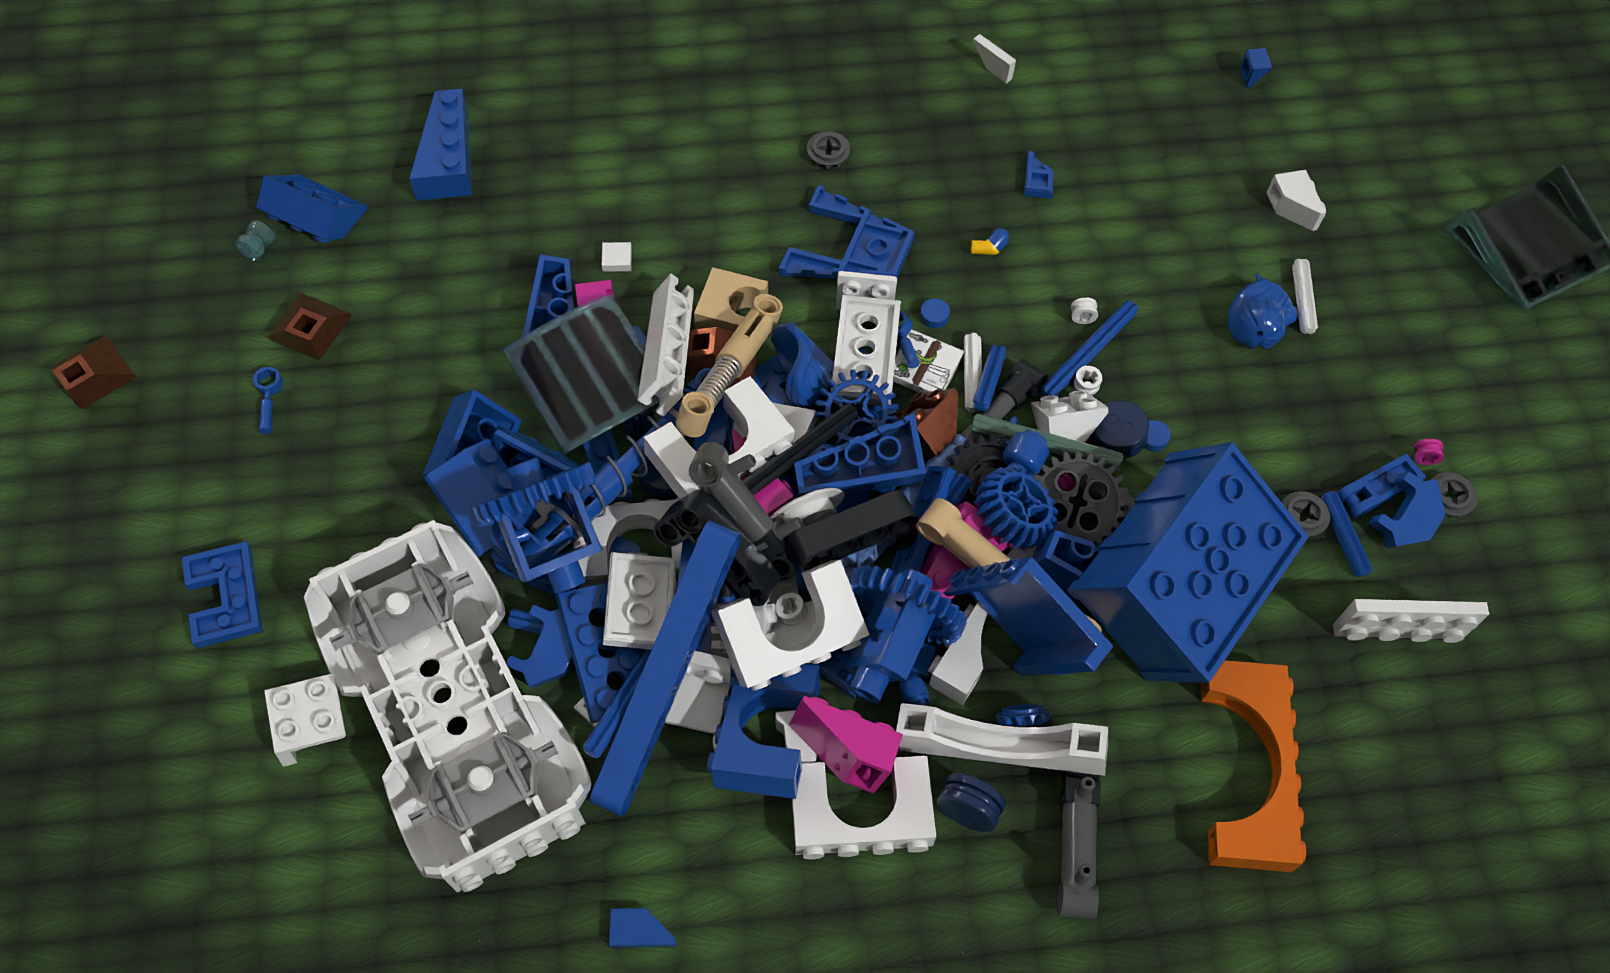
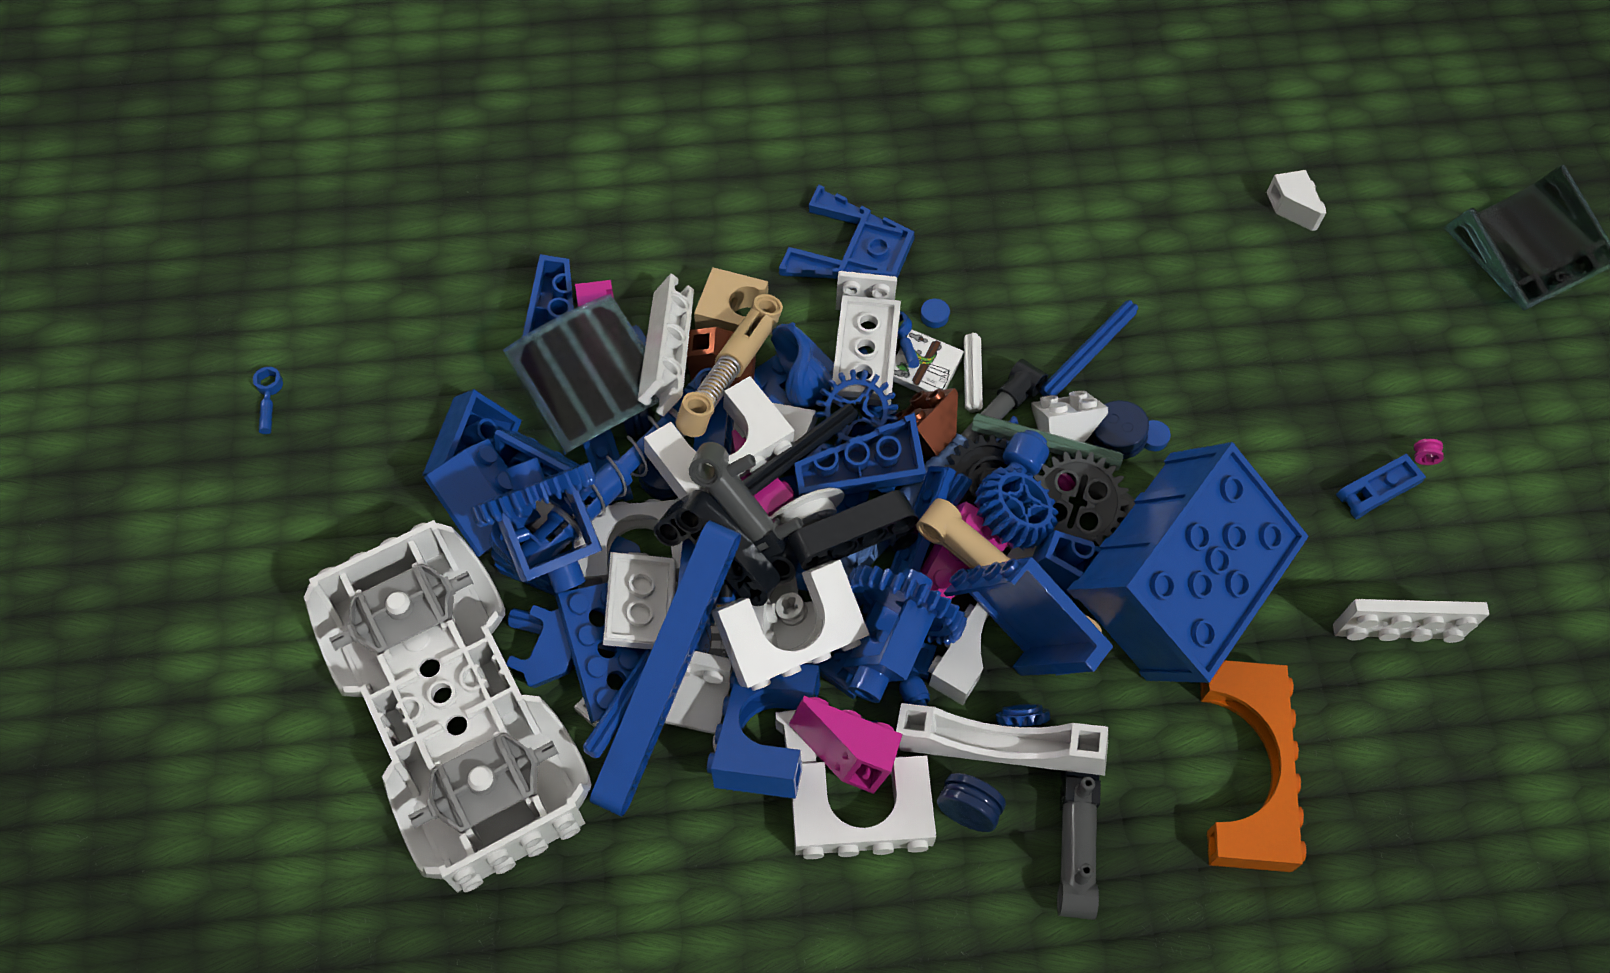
(93, 372): copper slope -> none
(240, 610): blue plate -> none
(255, 240): clear light blue wheel -> none
(304, 716): white bracket -> none
(309, 206): blue slope -> none
(309, 326): copper slope -> none
(443, 154): blue wedge -> none
(616, 256): white tile -> none
(637, 929): blue tile -> none
(817, 149): dark grey gear -> none
(989, 378): blue axle -> none
(992, 245): arm -> none
(995, 59): white tile -> none
(1037, 178): blue tile -> none
(1084, 310): white bush -> none
(1088, 373): white bush -> none
(1254, 66): blue slope -> none
(1262, 308): blue piece -> none
(1304, 296): white axle -> none
(1318, 512): dark grey gear -> none
(1347, 535): blue axle -> none
(1416, 517): blue piece -> none
(1460, 487): dark grey gear -> none

